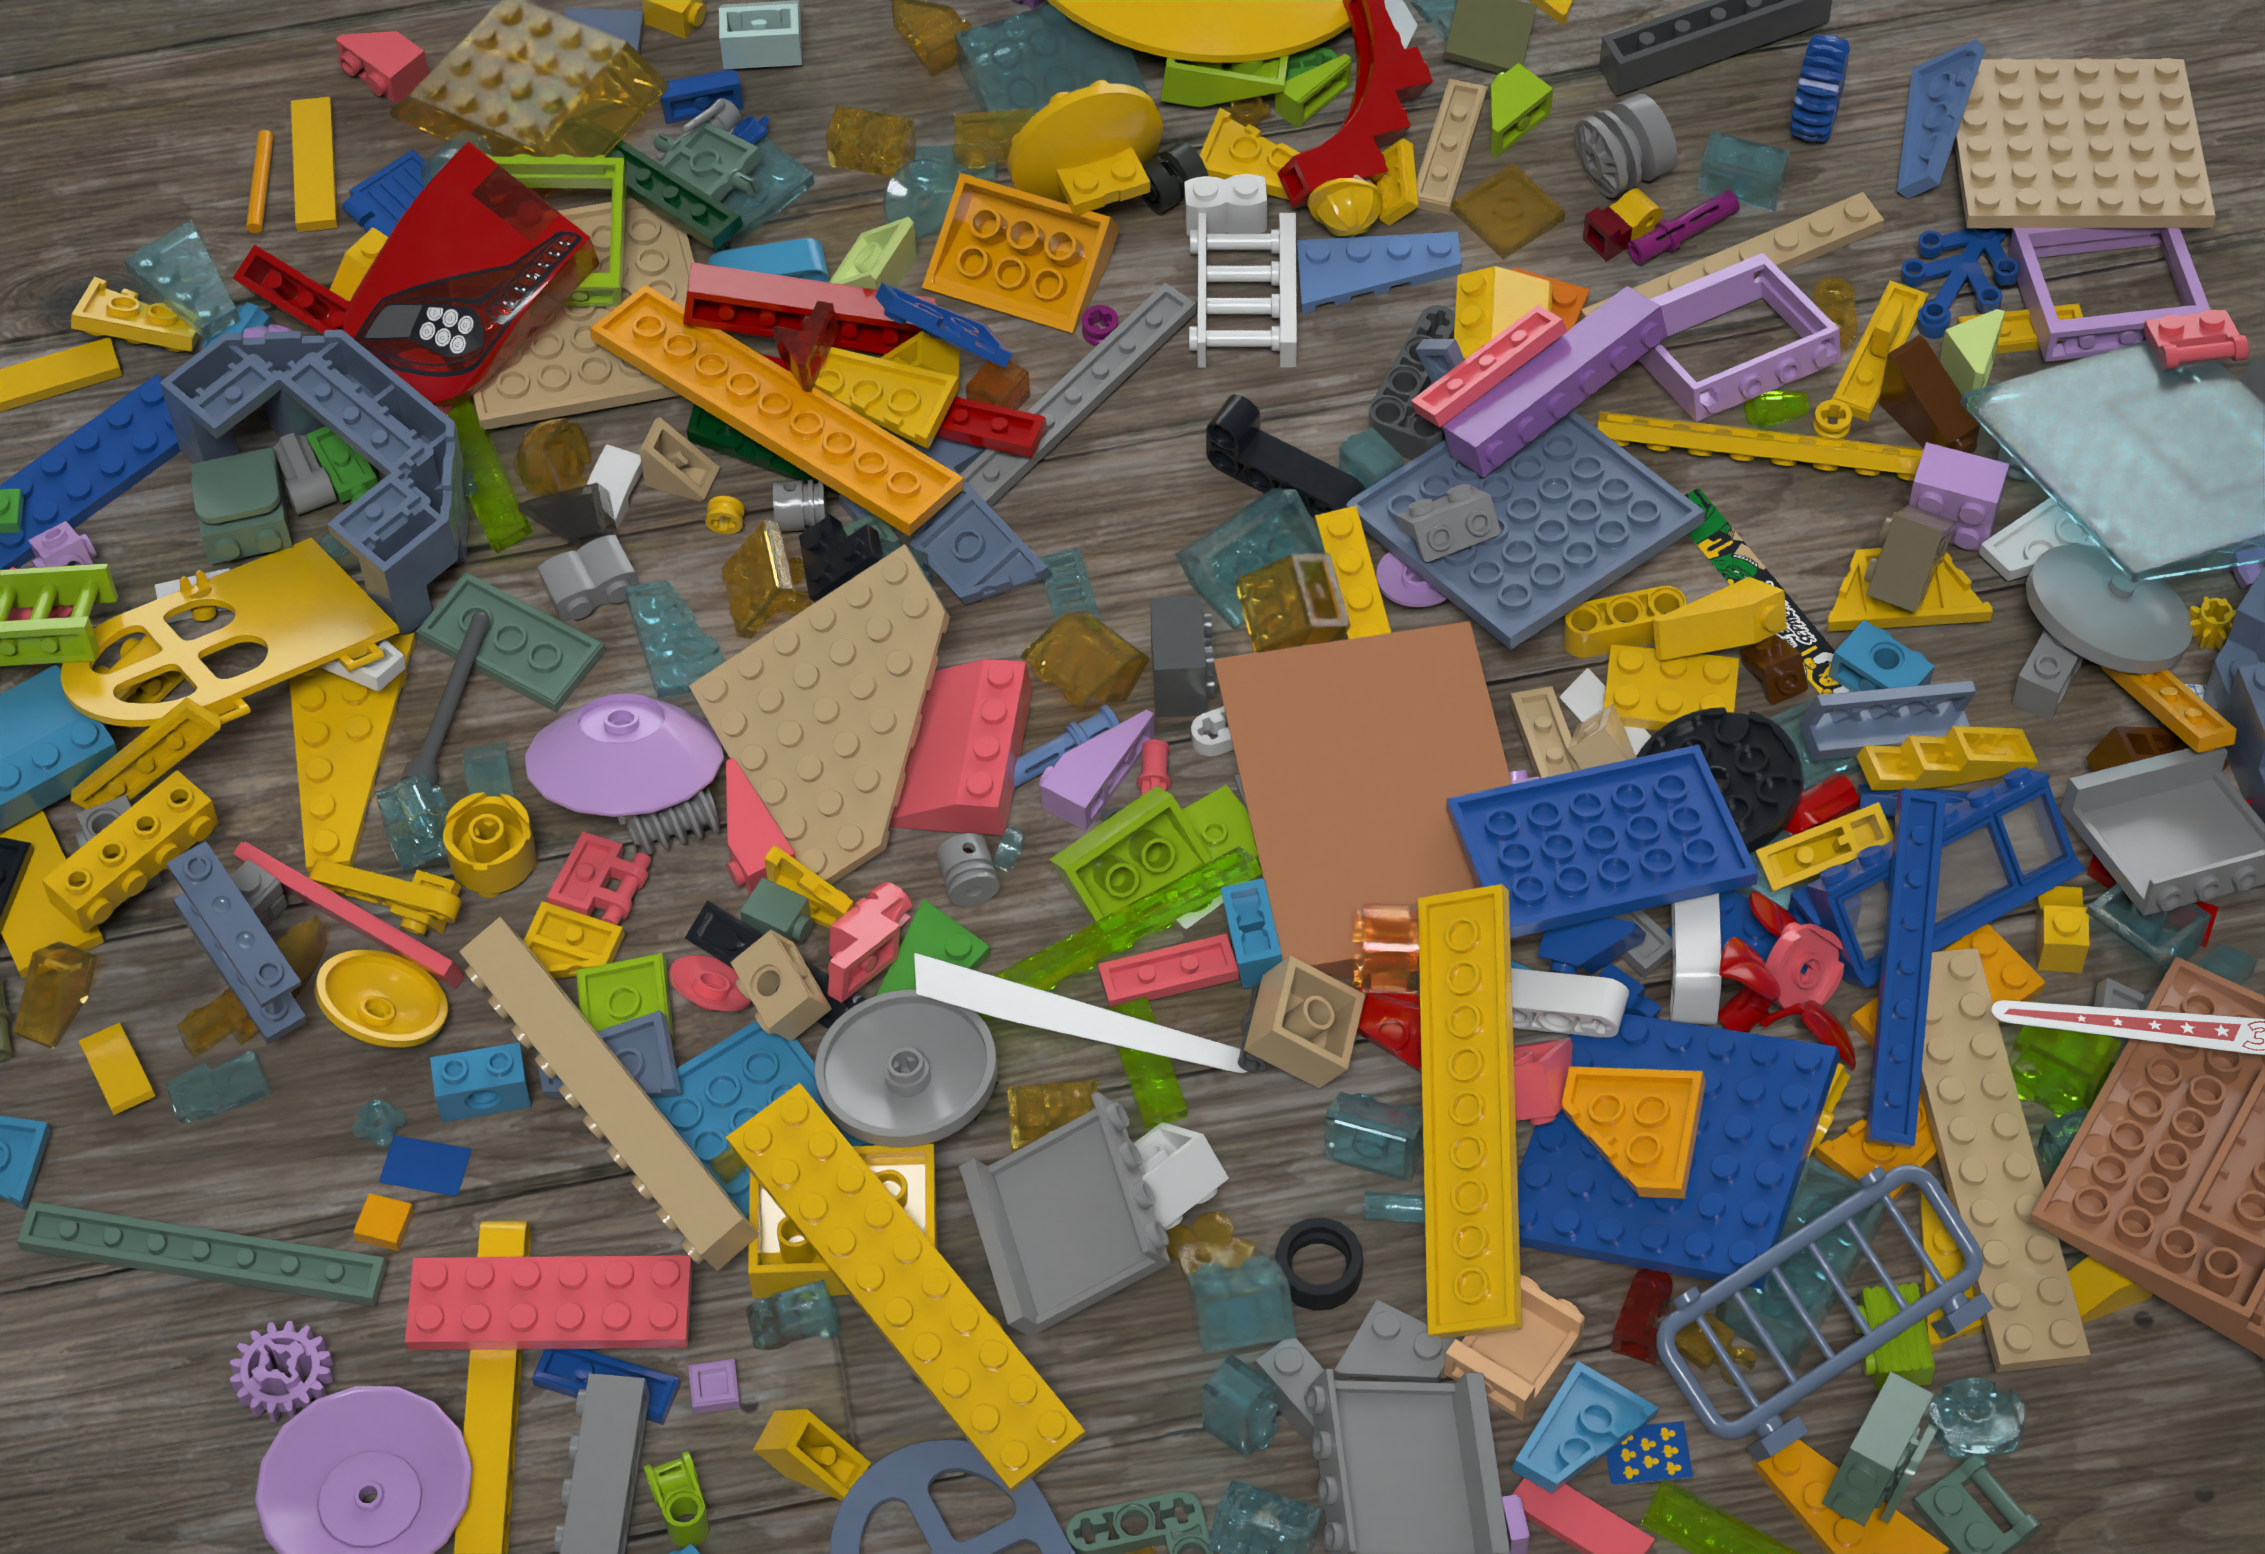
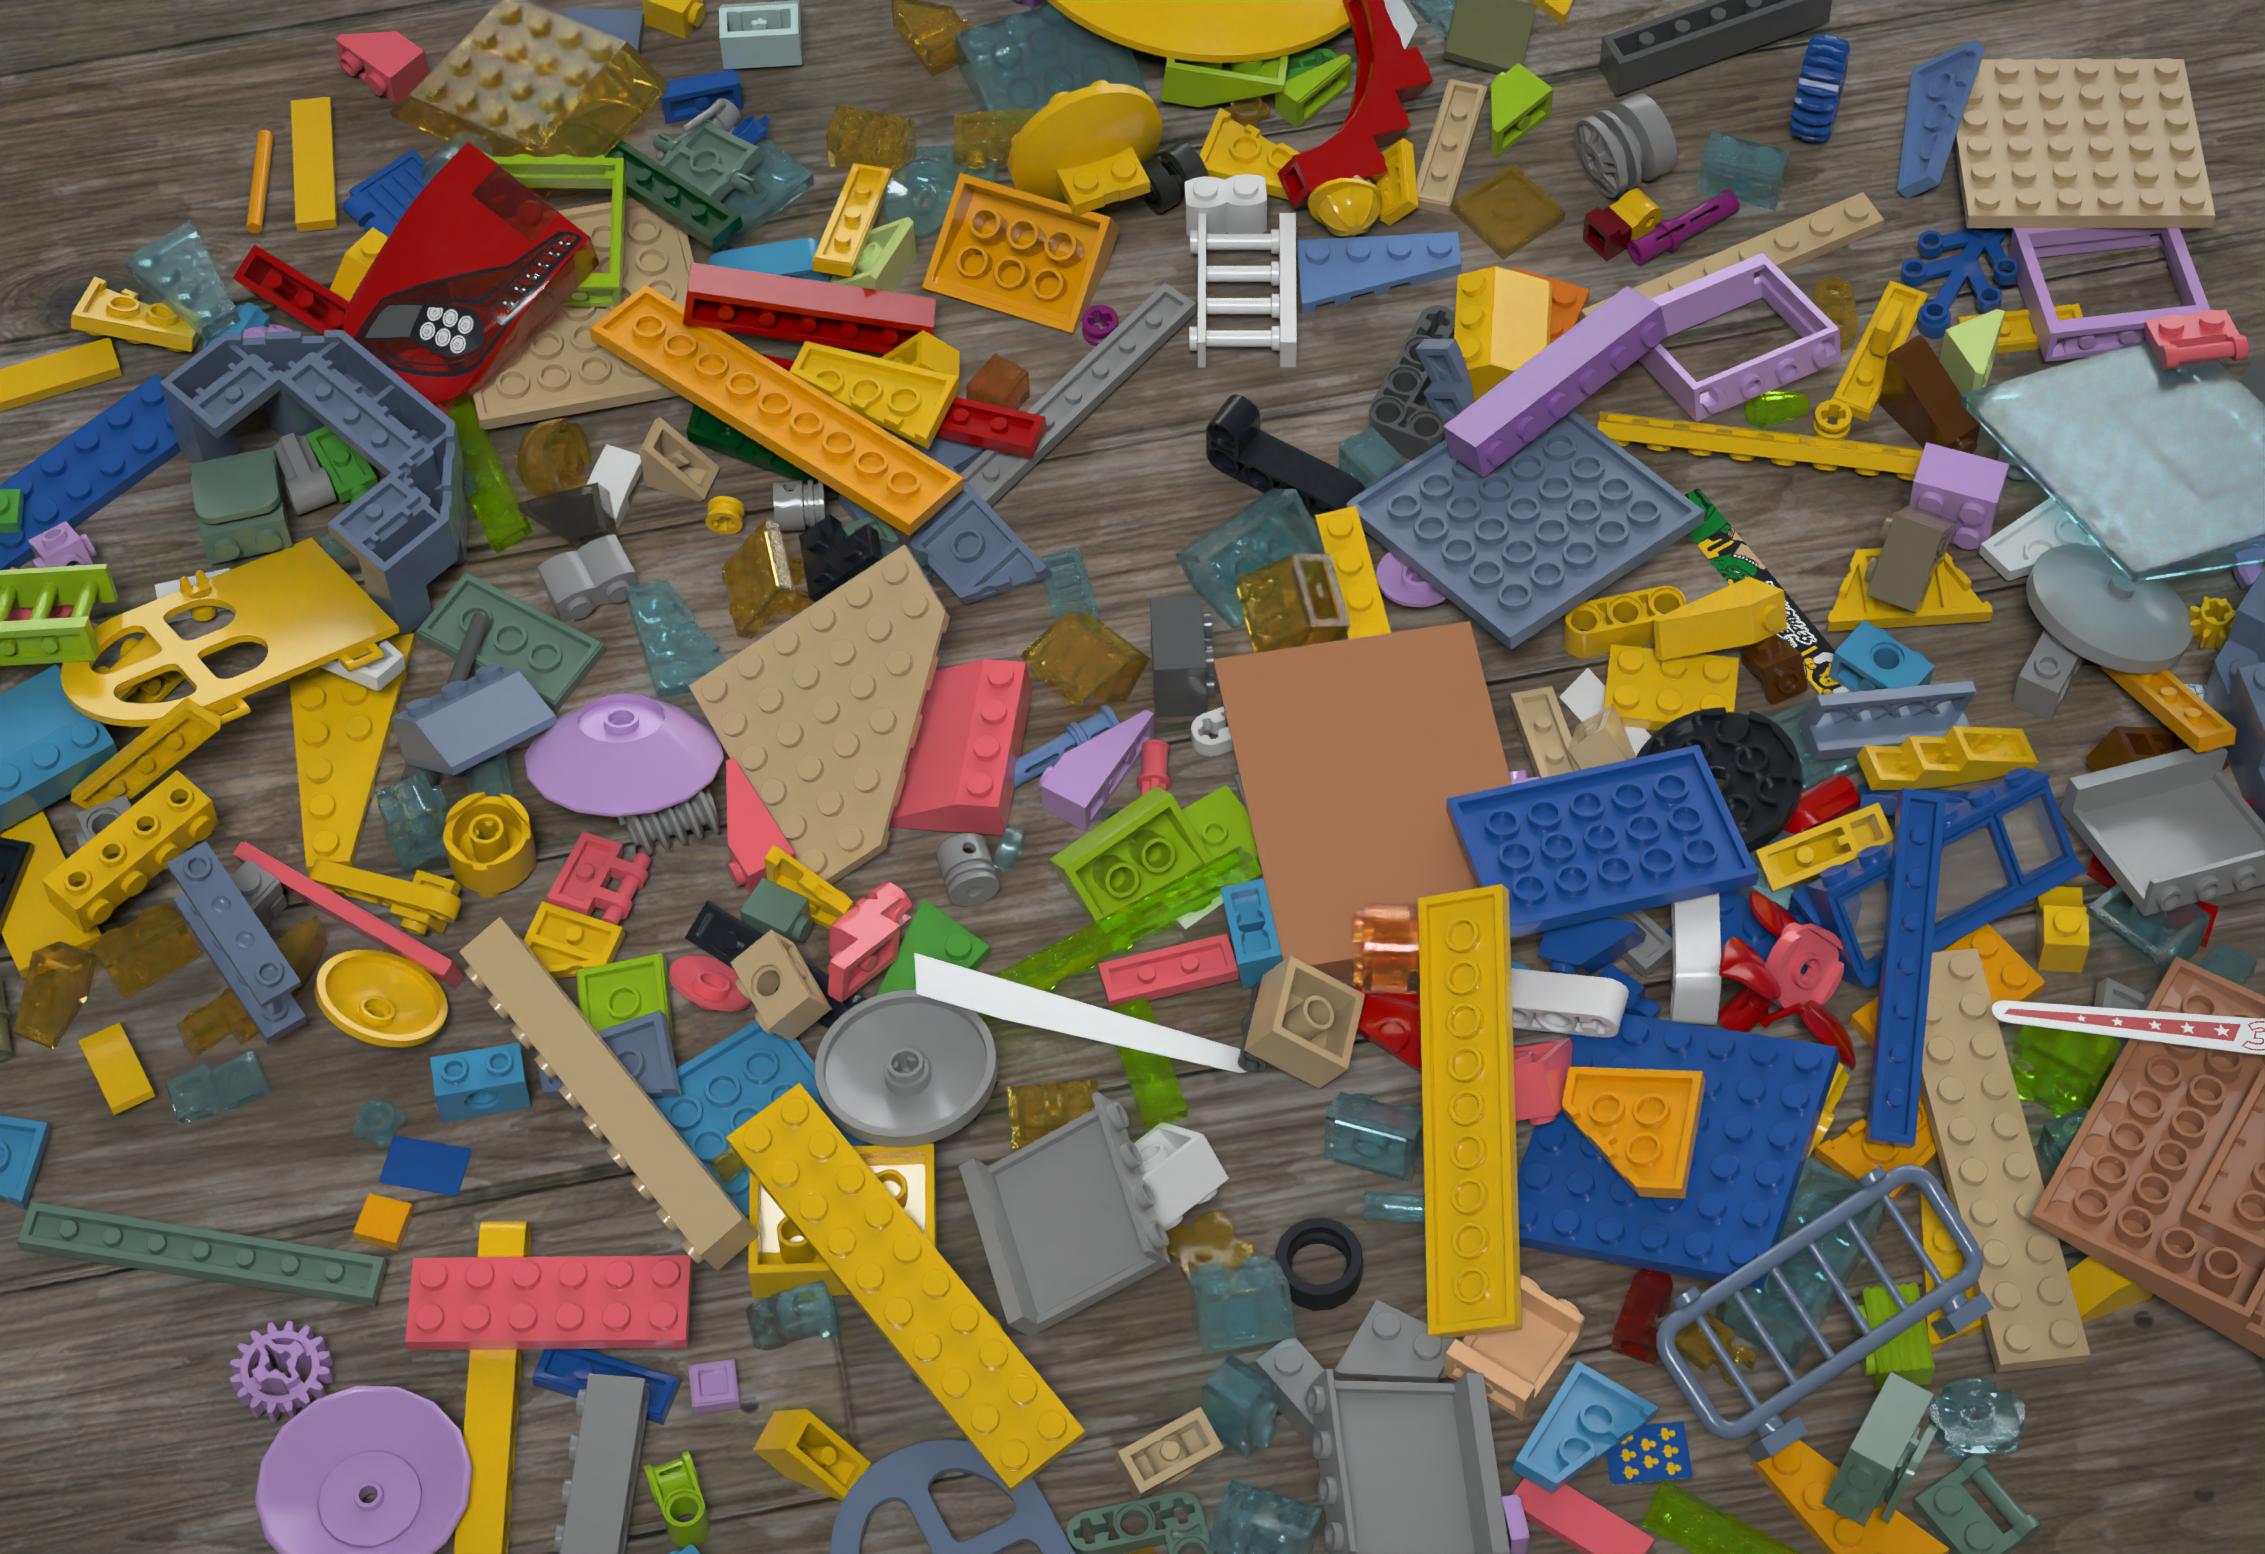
(145, 949): none -> clear yellow bracket
(471, 720): none -> sand blue slope
(807, 349): clear red slope -> none
(852, 220): none -> yellow tile
(943, 324): blue wing -> none
(1168, 1454): none -> tan brick
(1450, 522): light grey bracket -> none
(1489, 366): coral plate -> none

